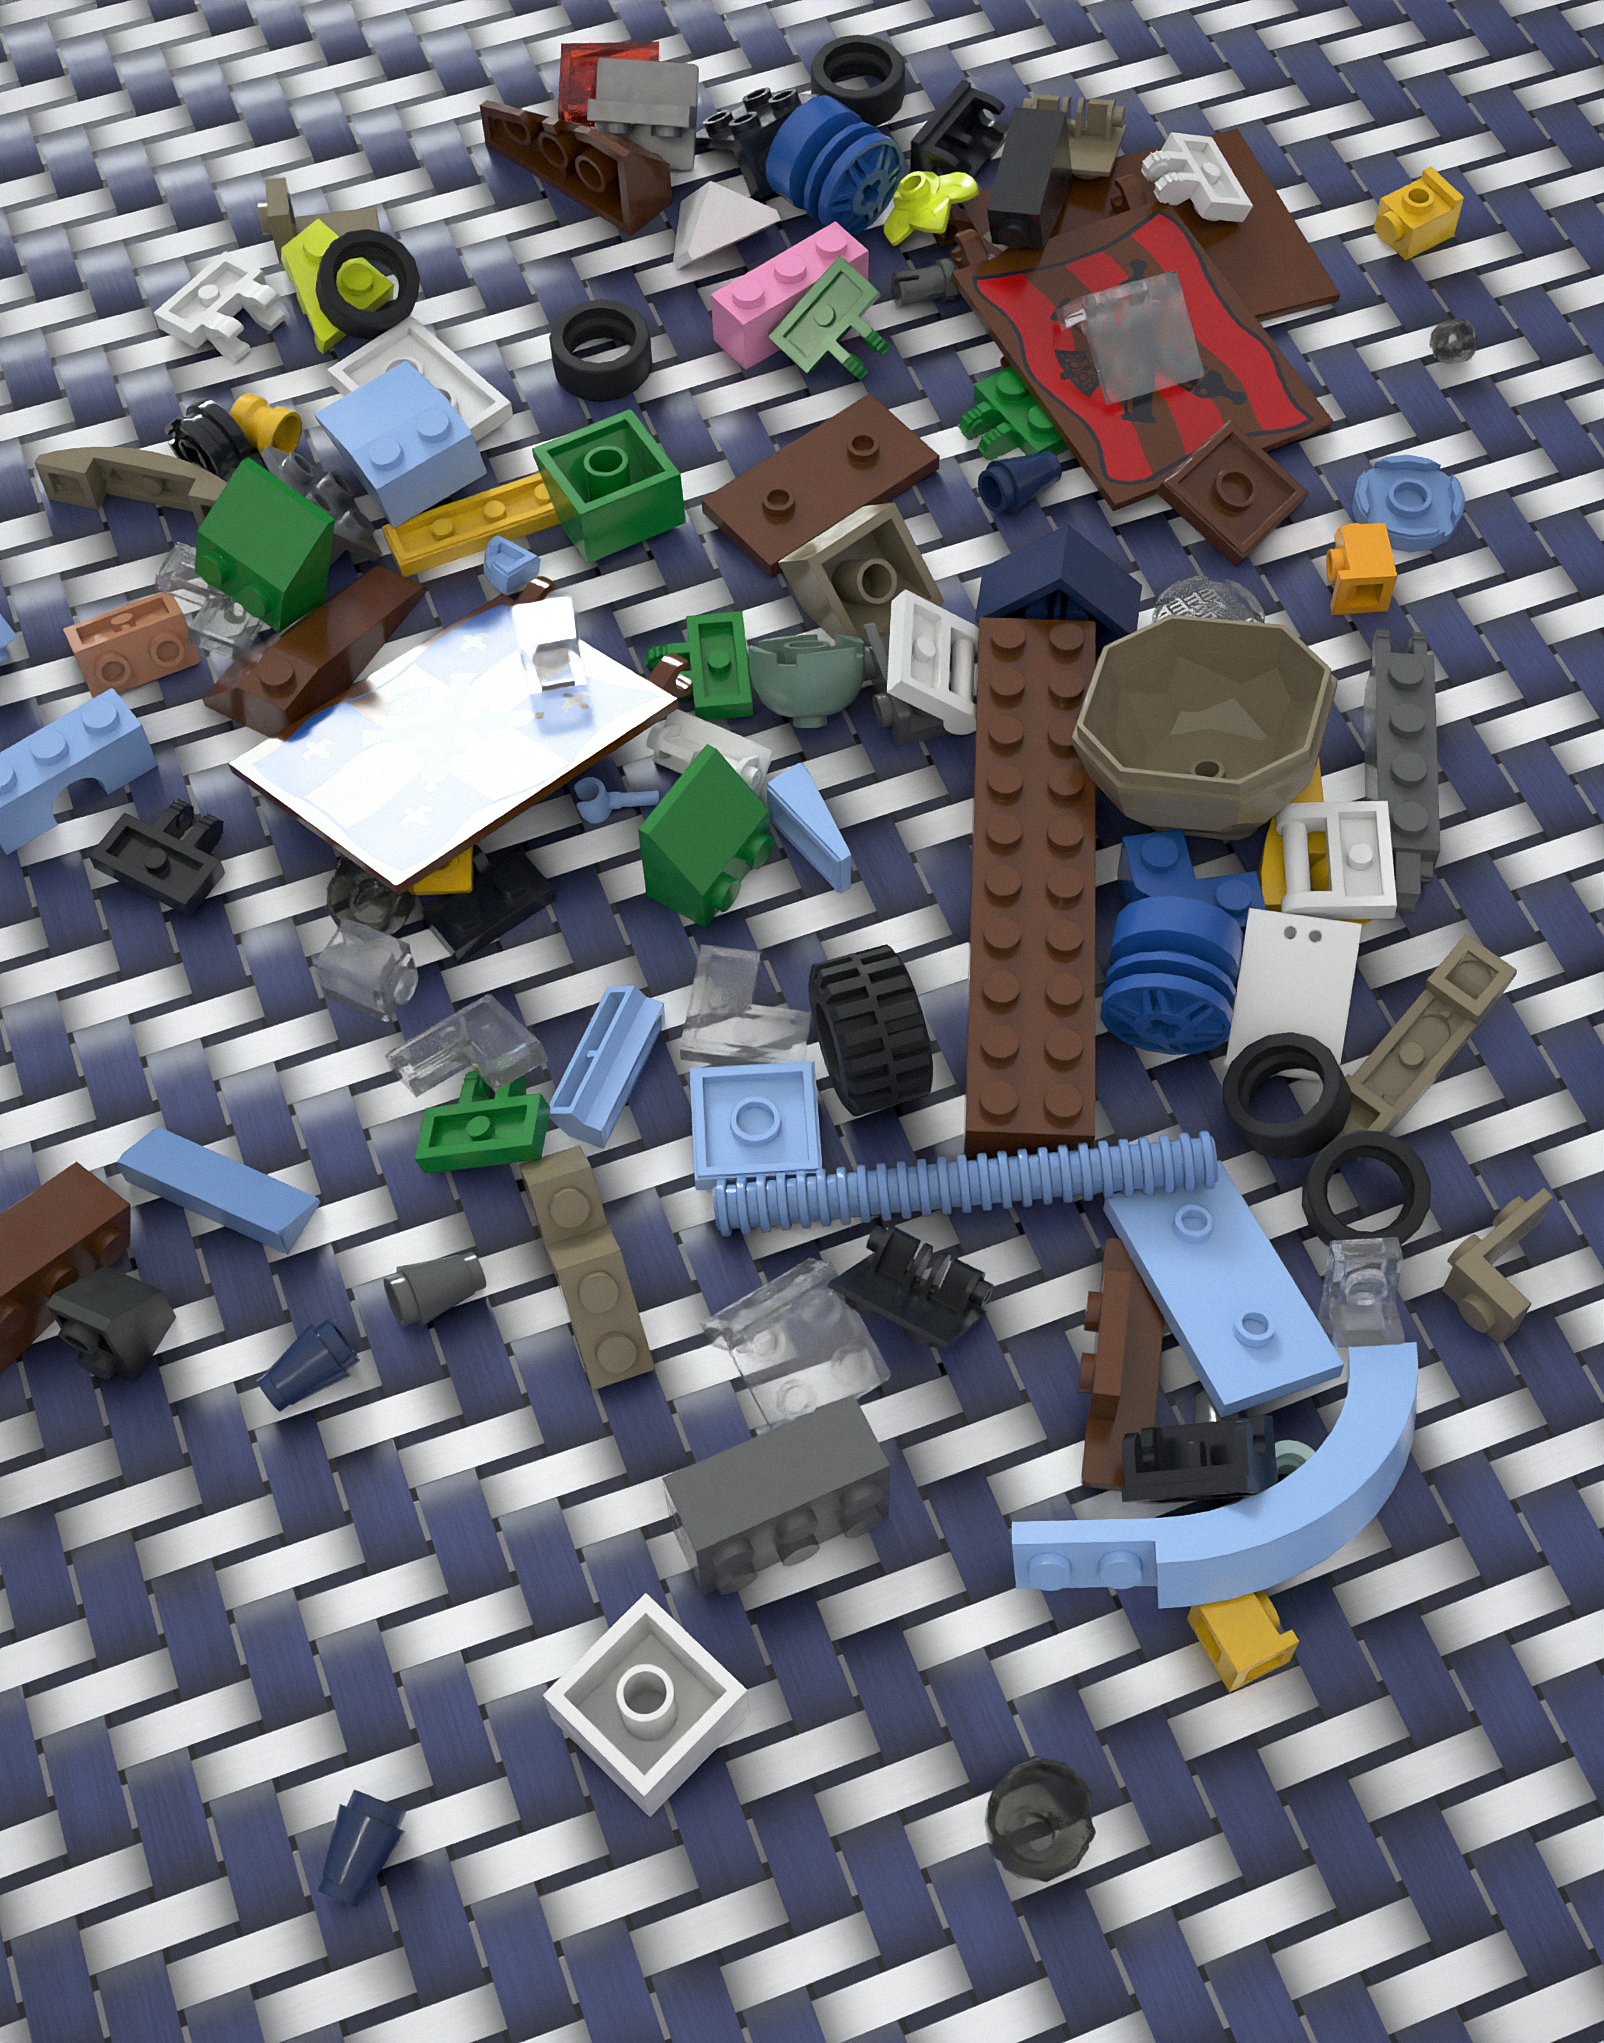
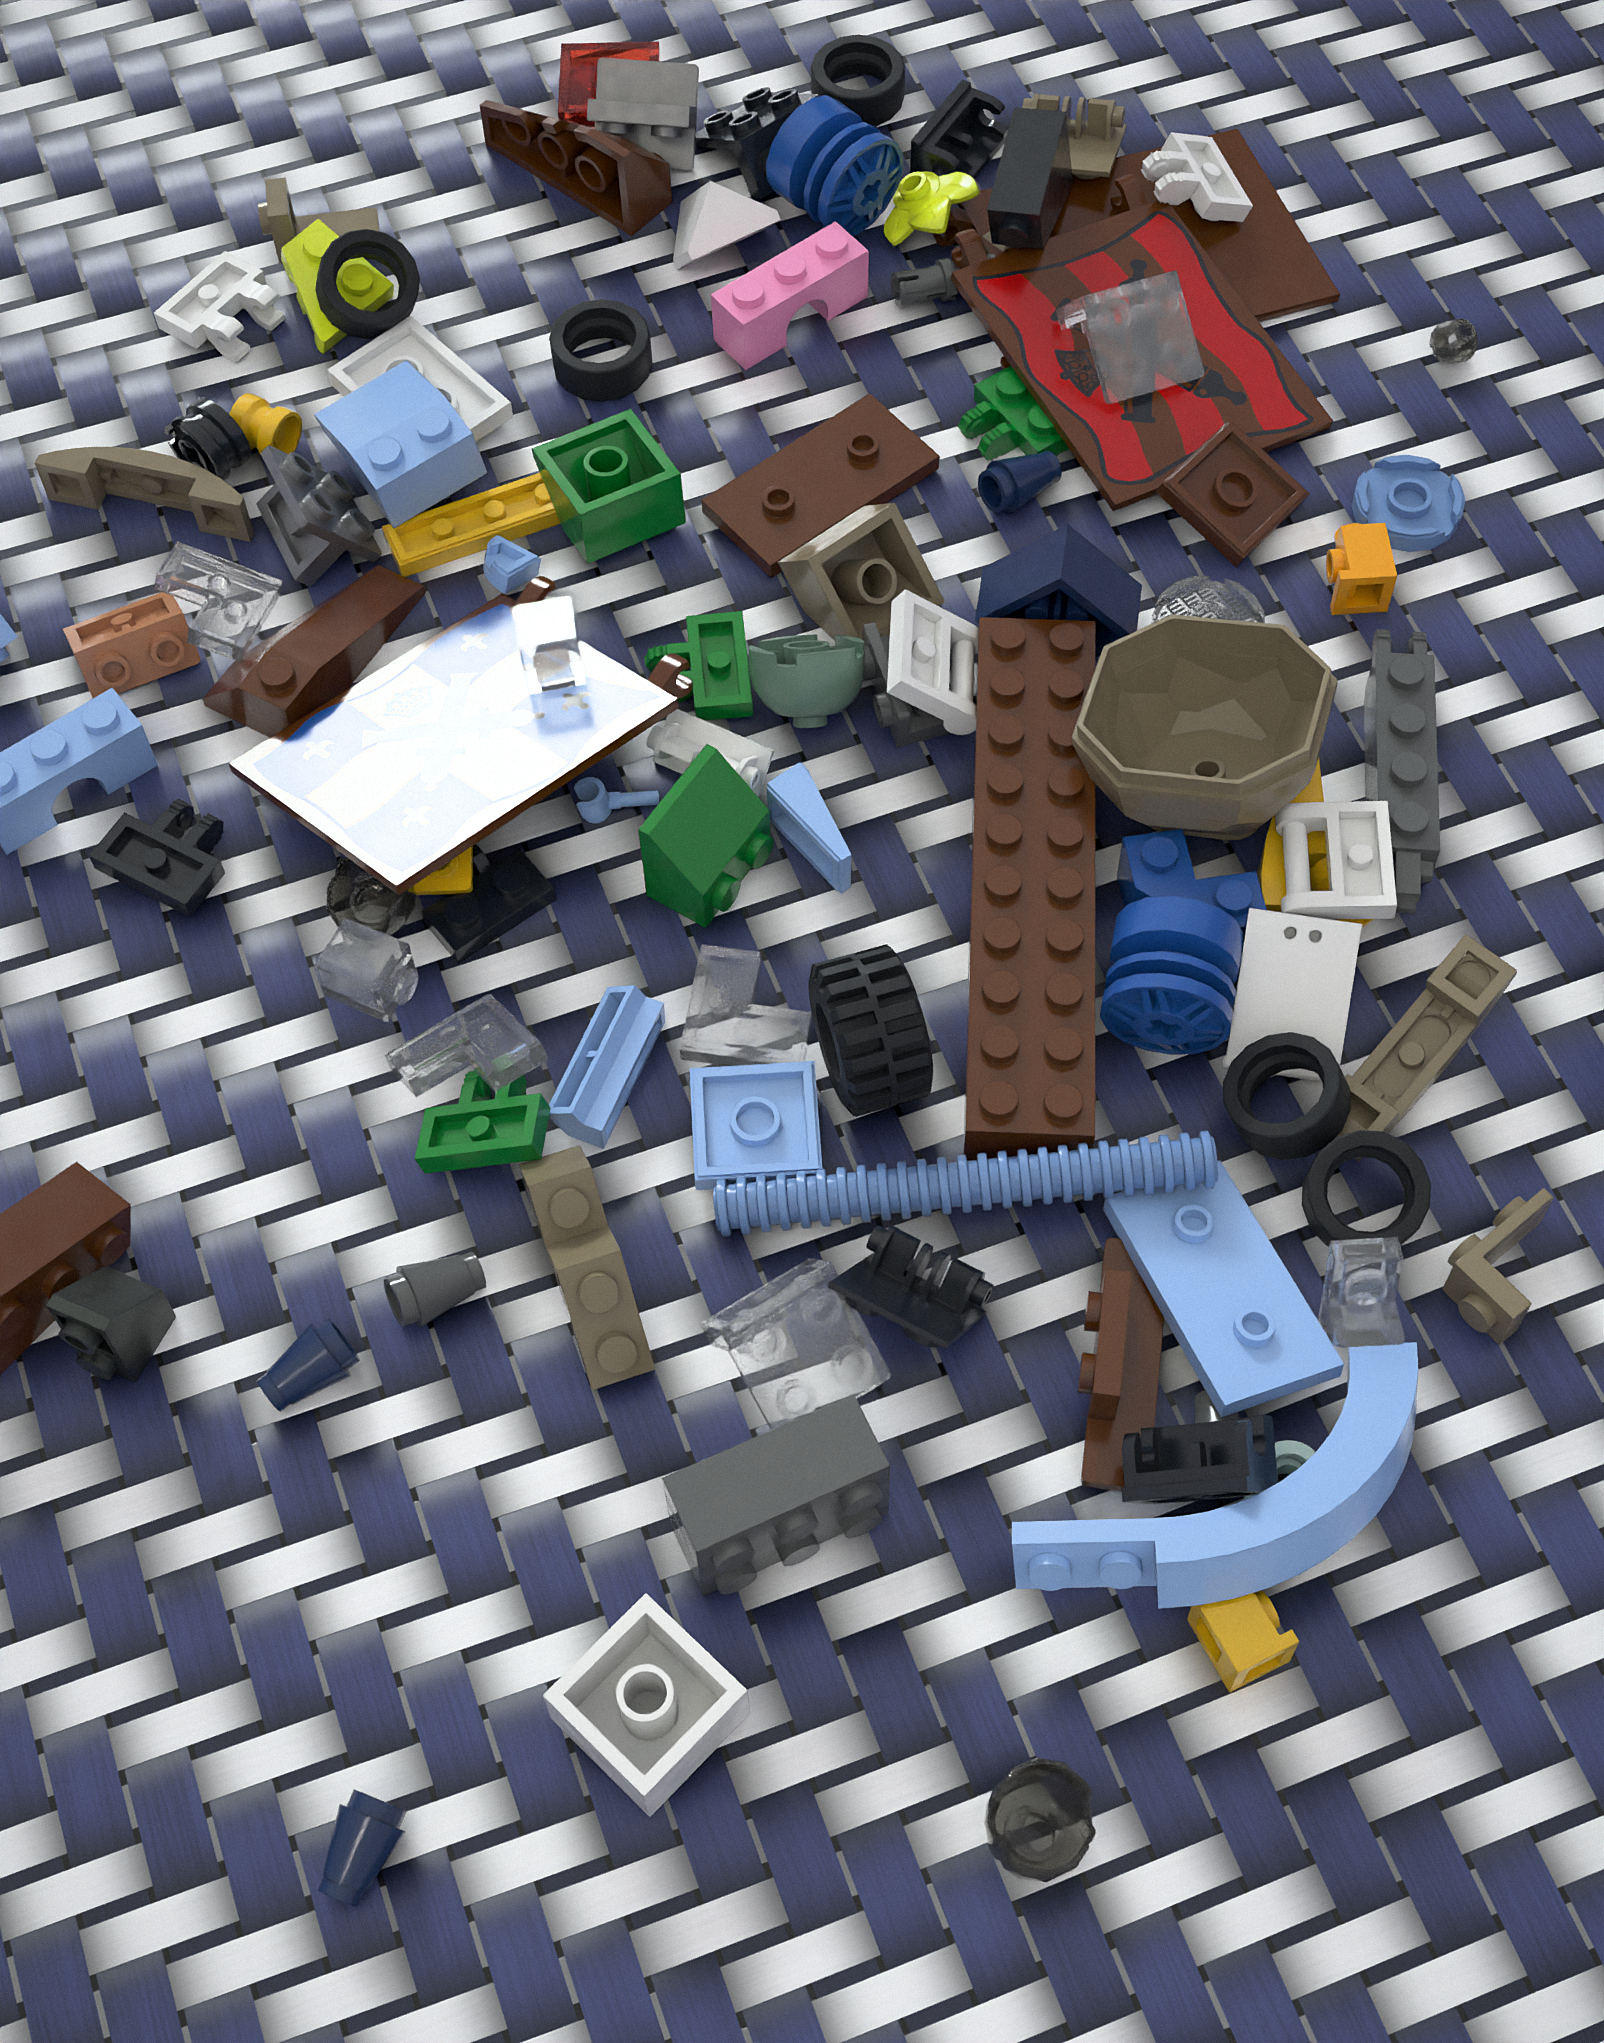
(218, 1188): medium blue slope -> none
(266, 547): green slope -> none
(826, 317): hinge -> none
(1419, 215): yellow brick -> none

